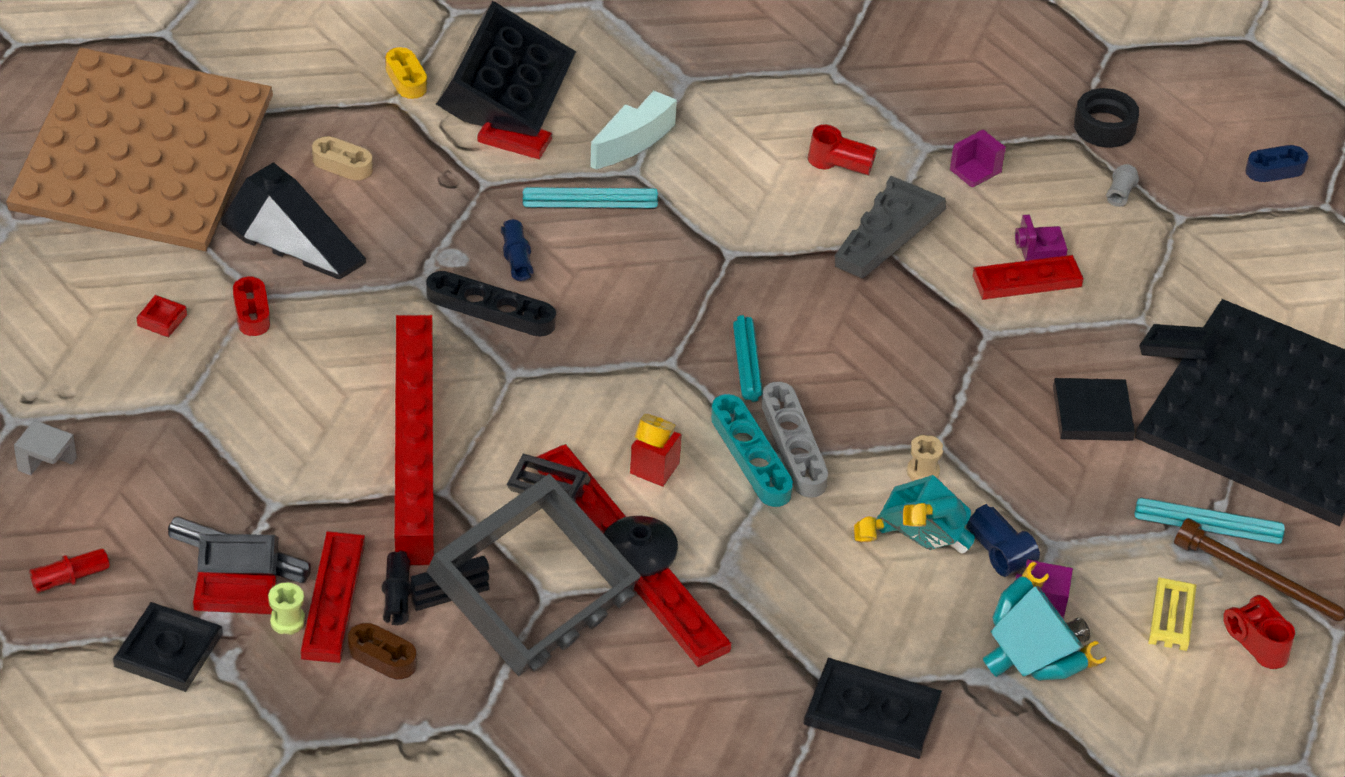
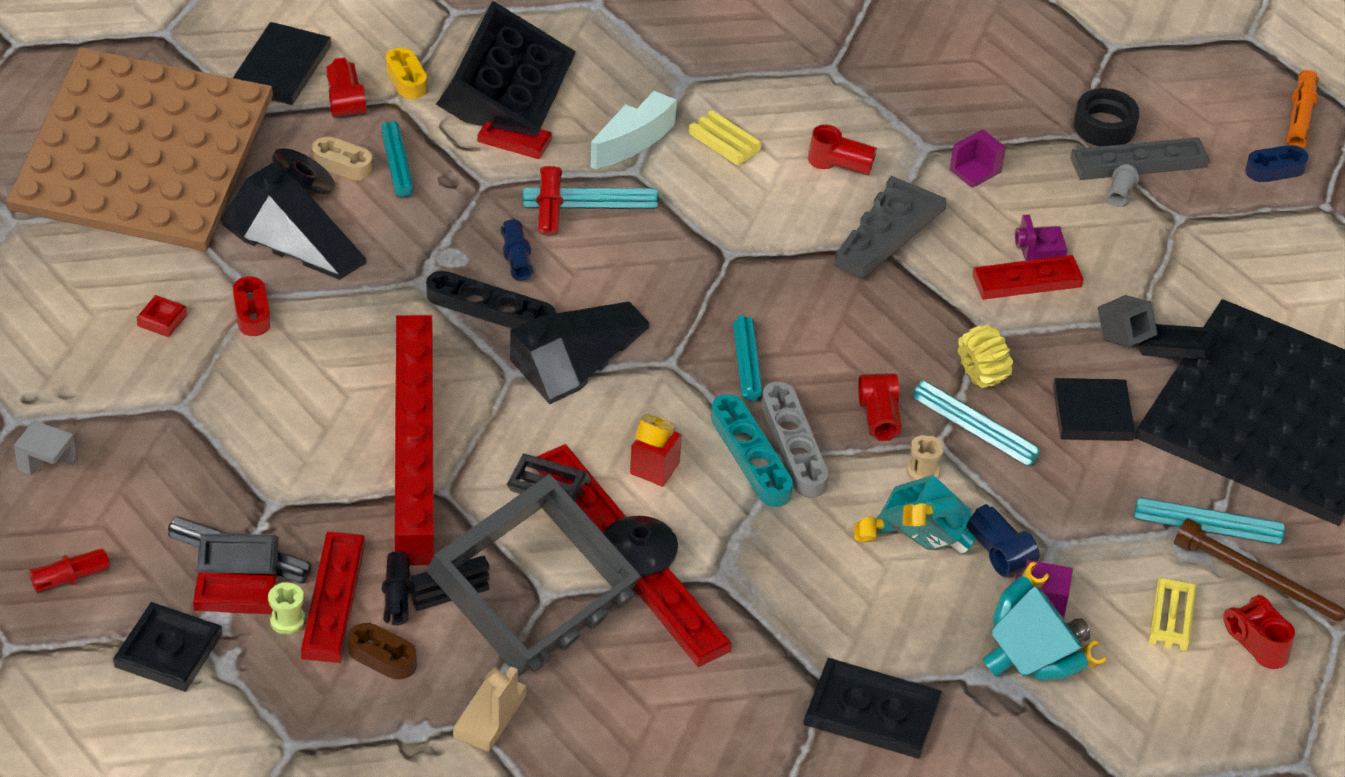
(284, 60): none -> black tile
(305, 170): none -> black dish
(345, 92): none -> red piece
(397, 159): none -> teal axle
(490, 709): none -> tan piece
(549, 200): none -> red axle
(567, 347): none -> black wedge
(728, 135): none -> light yellow tile
(880, 398): none -> red piece
(976, 423): none -> axle
(985, 356): none -> light yellow gear
(1127, 320): none -> dark grey brick
(1145, 157): none -> dark grey tile
(1303, 100): none -> orange pin

